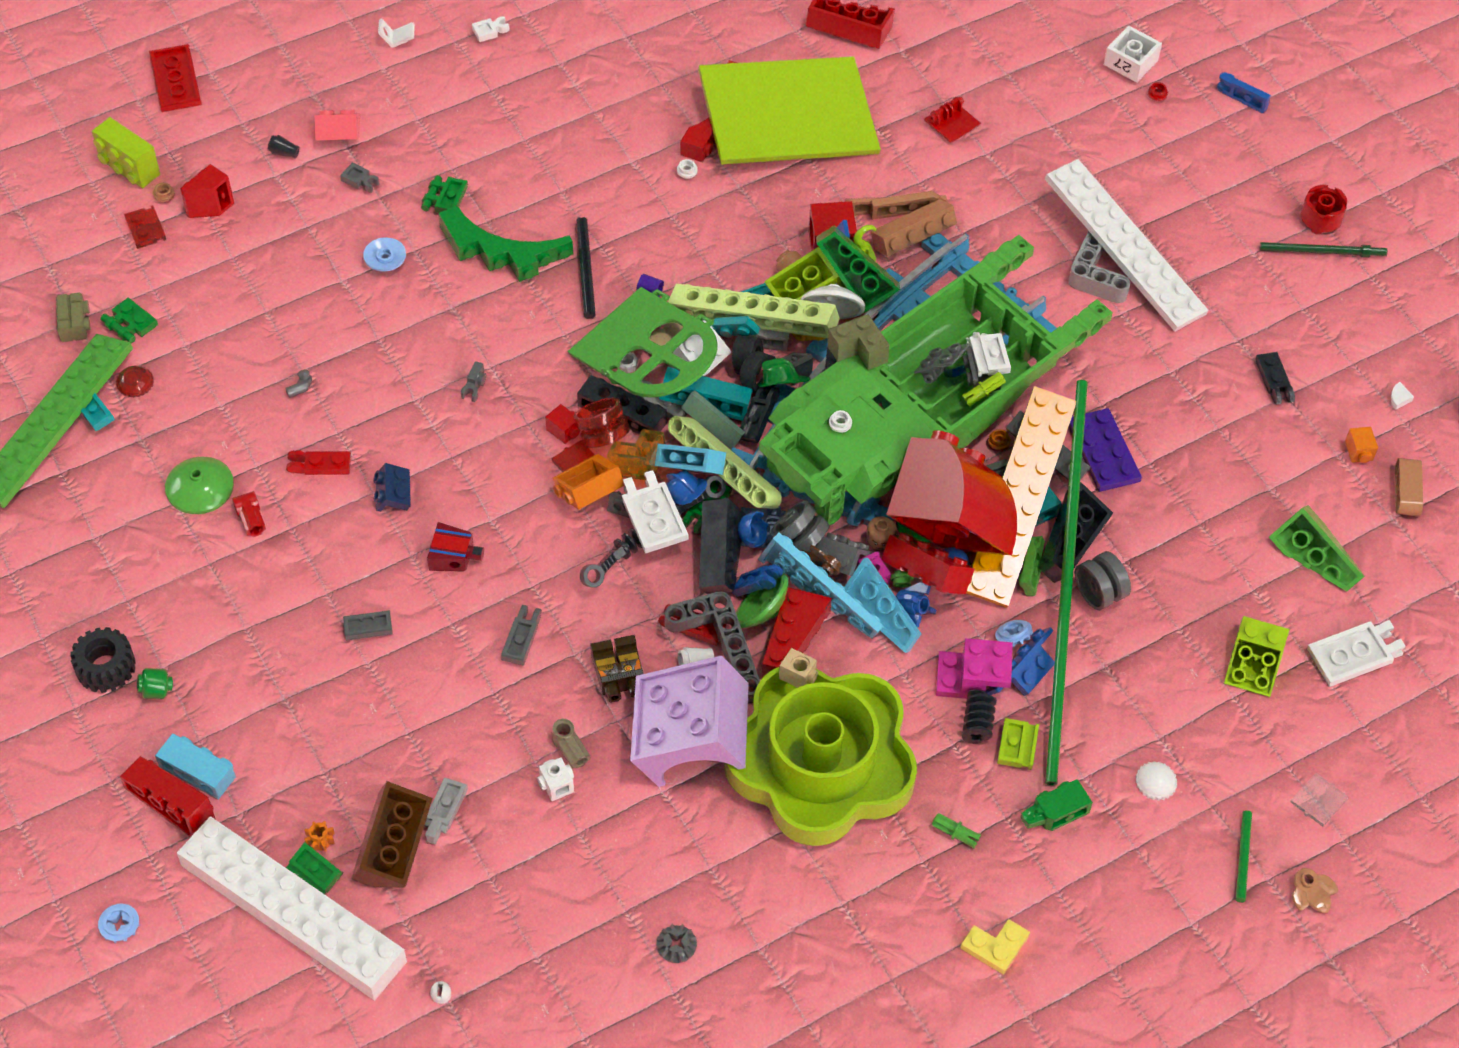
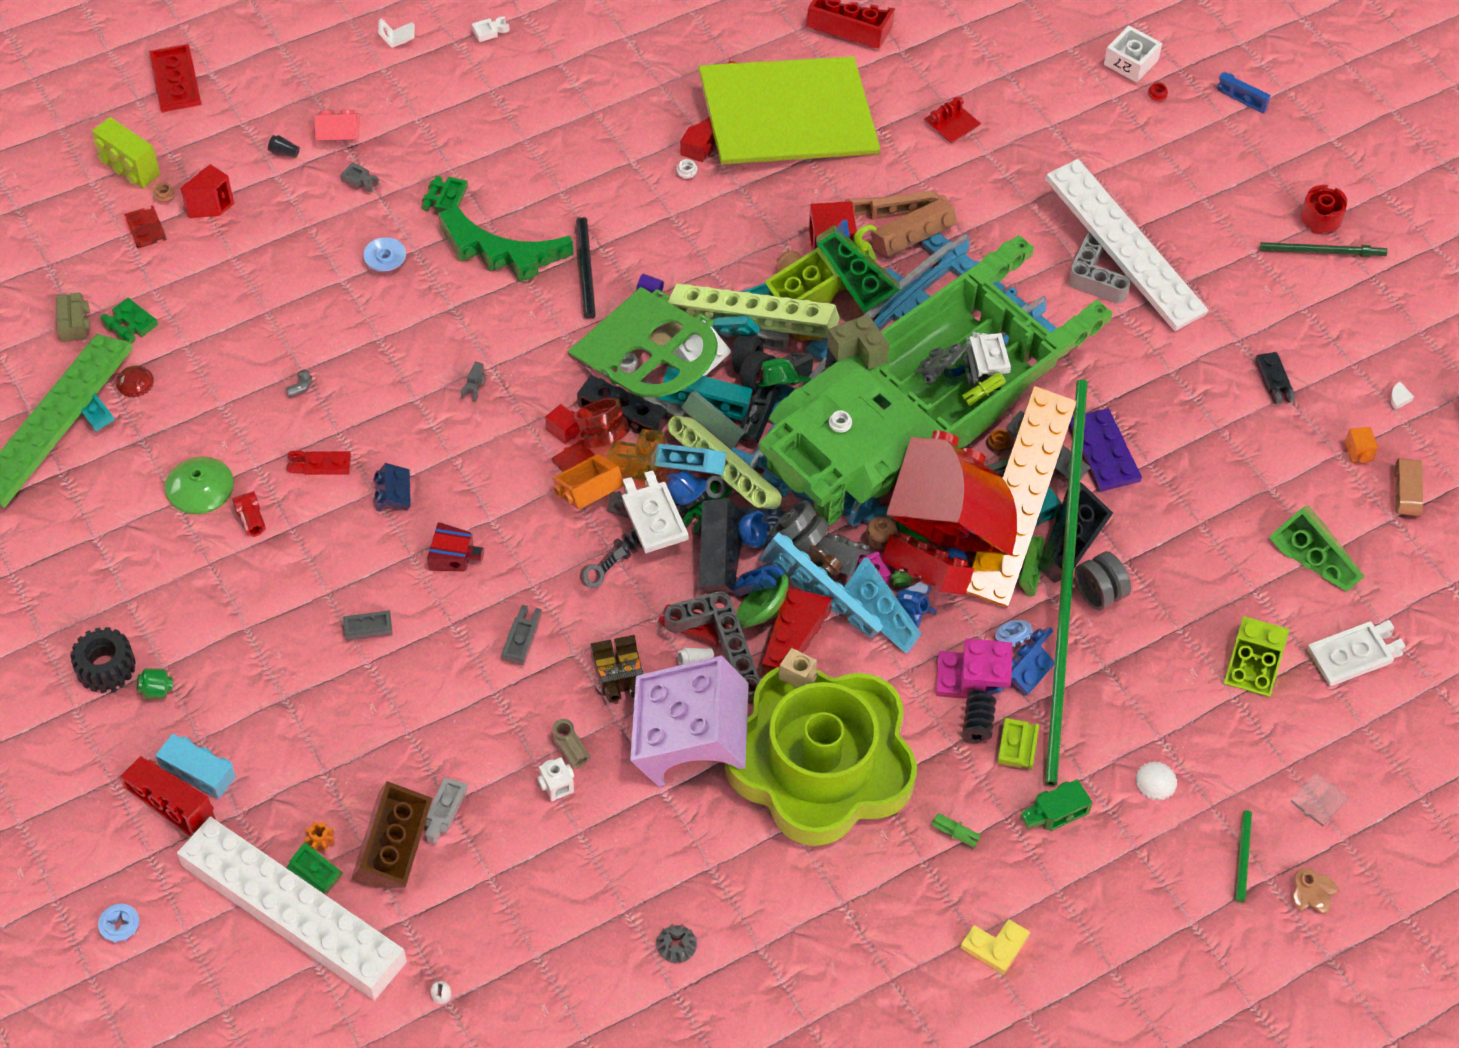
(846, 302): white dish -> none

